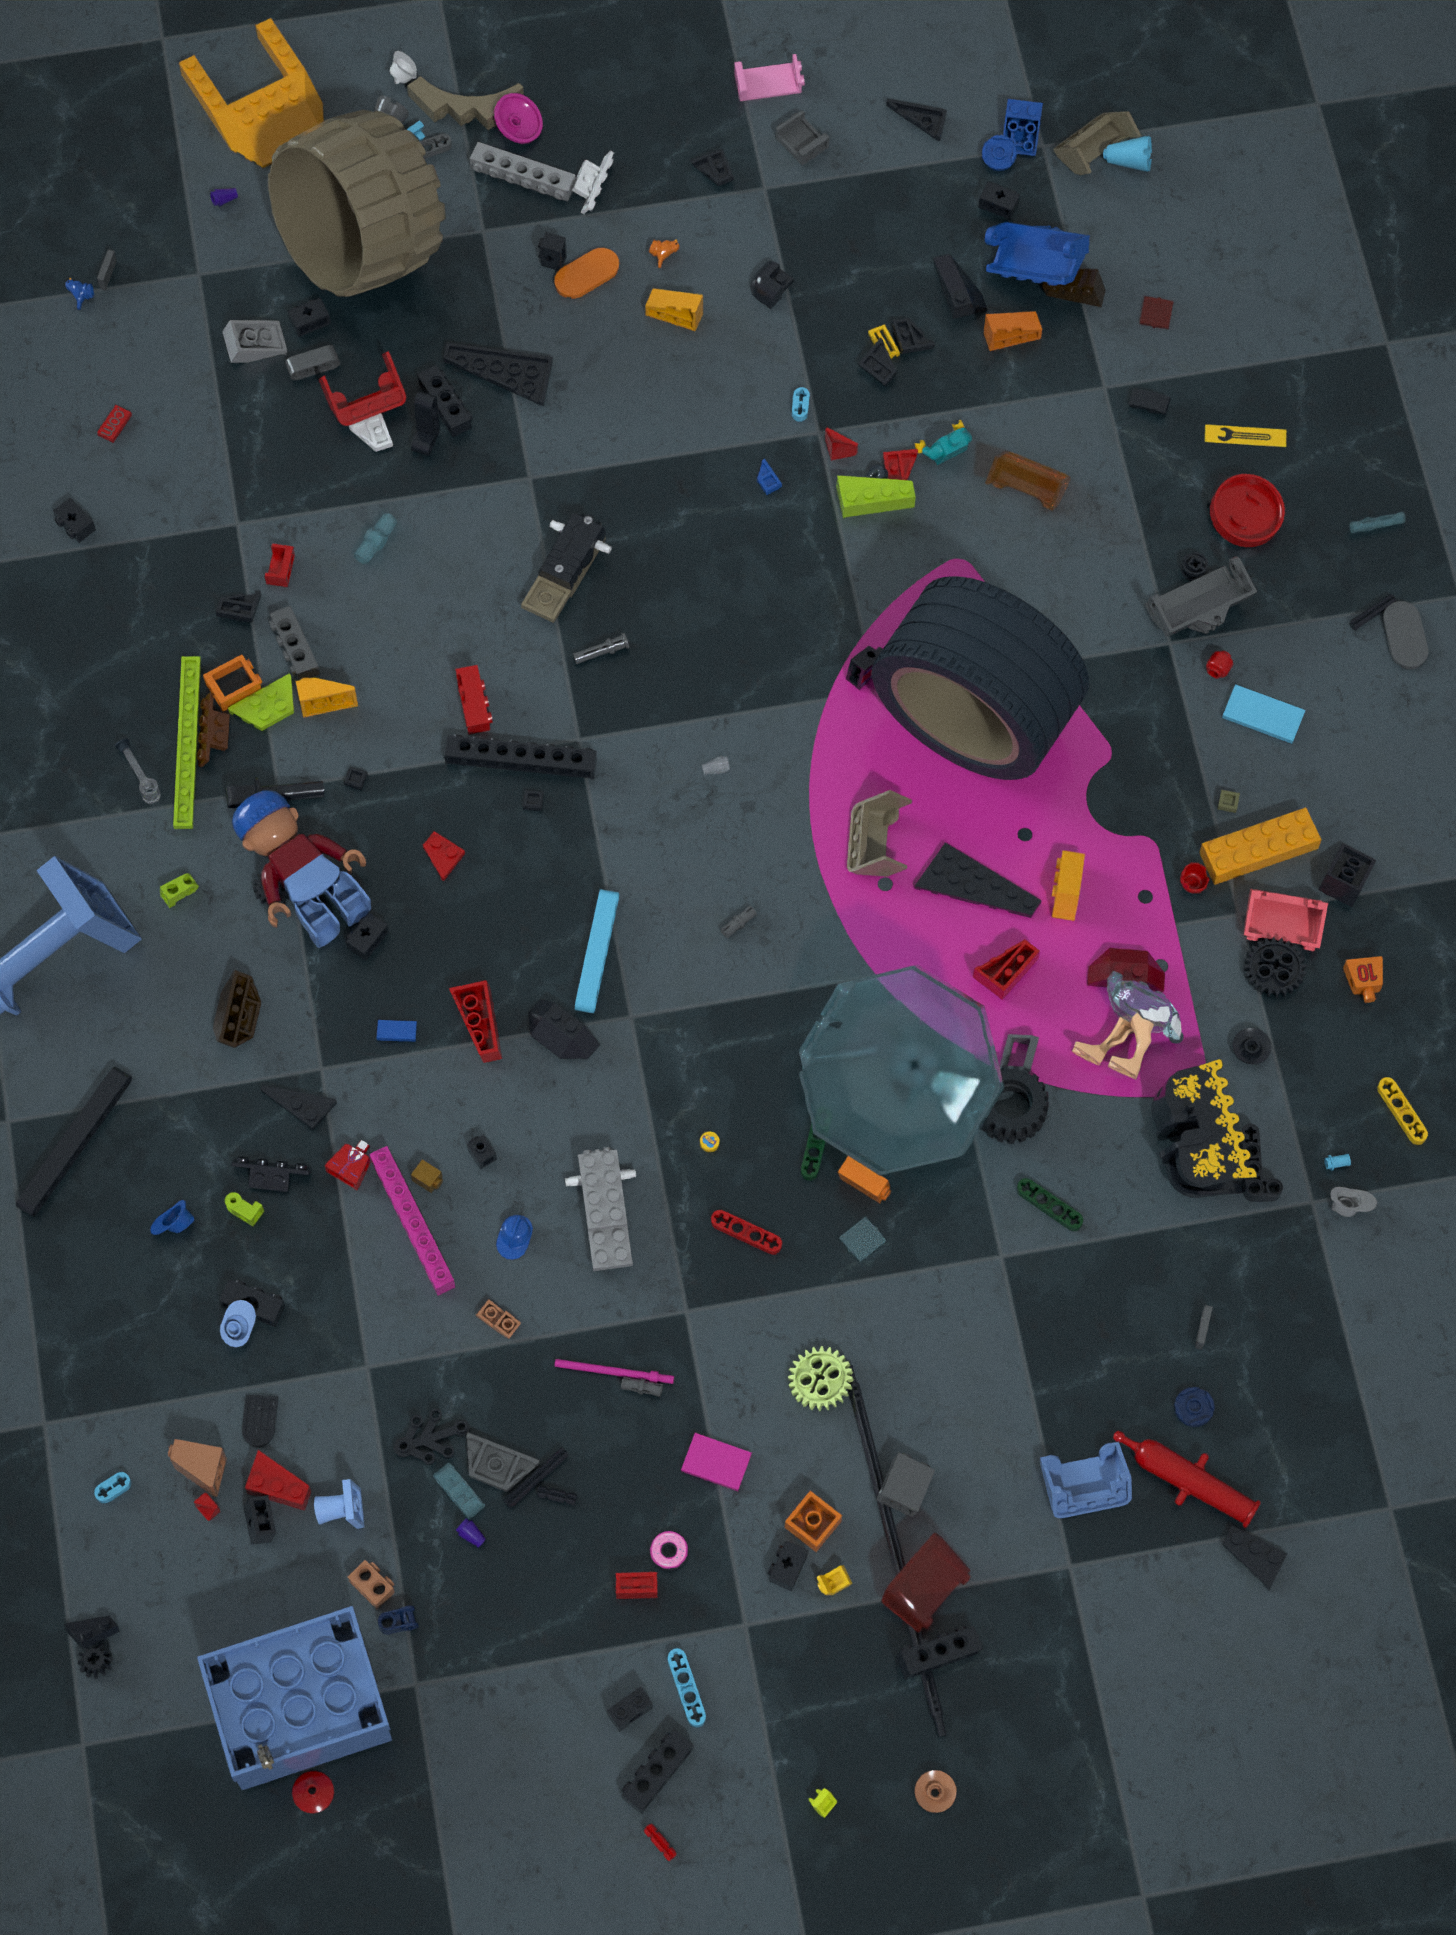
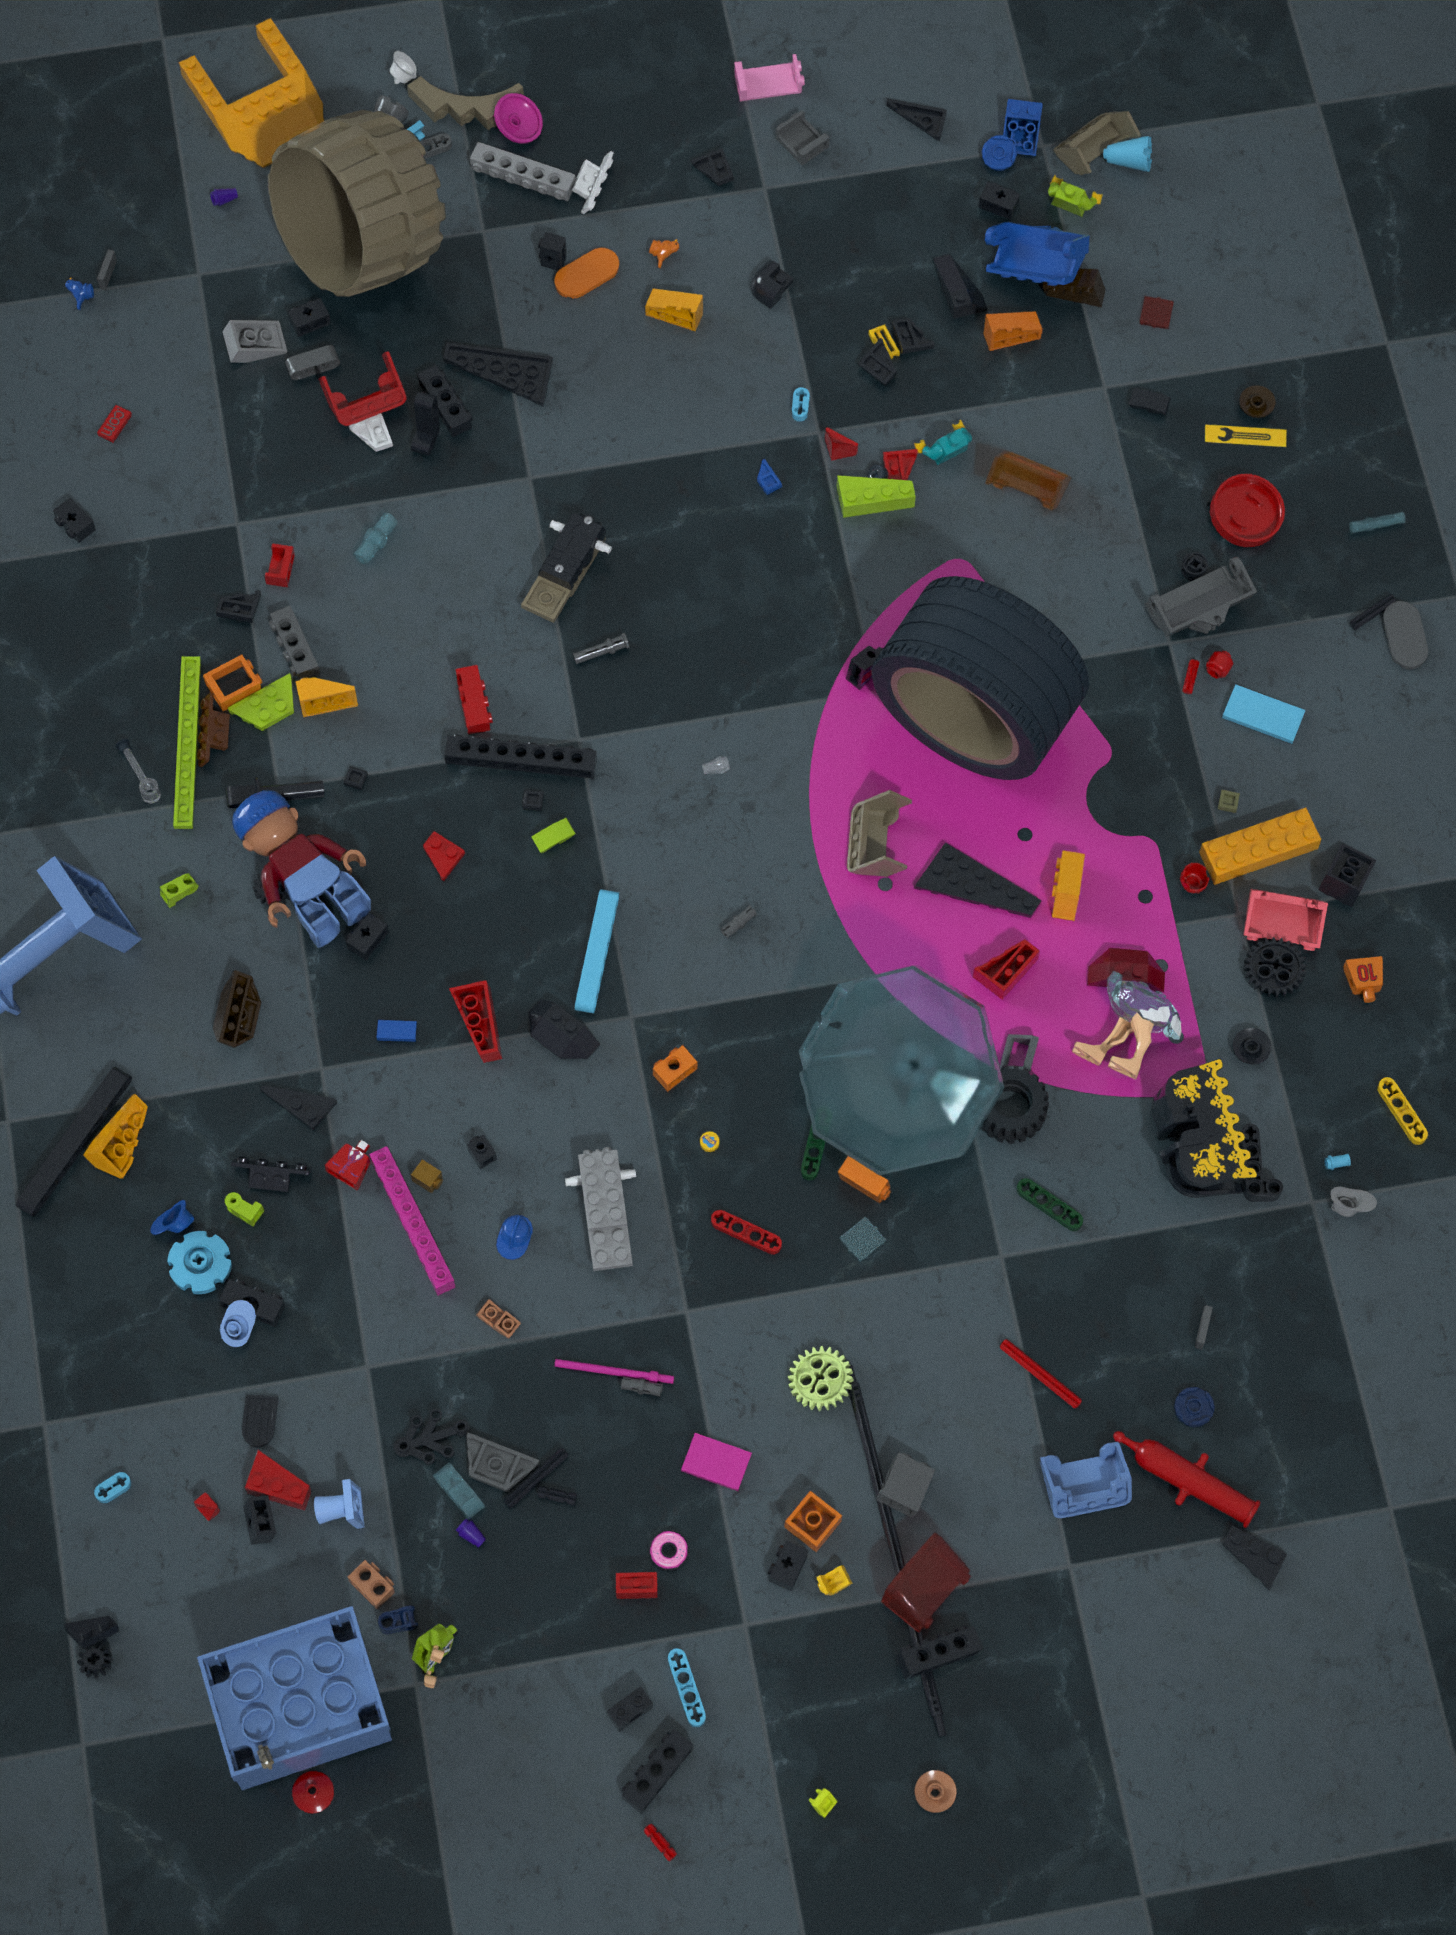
(115, 1143): none -> light orange wedge
(199, 1463): nougat slope -> none
(213, 1267): none -> medium azure piece
(431, 1649): none -> lime torso
(553, 835): none -> lime slope
(670, 1078): none -> orange brick
(1040, 1373): none -> red axle
(1071, 197): none -> lime torso
(1190, 676): none -> red axle
(1257, 395): none -> dark brown dish

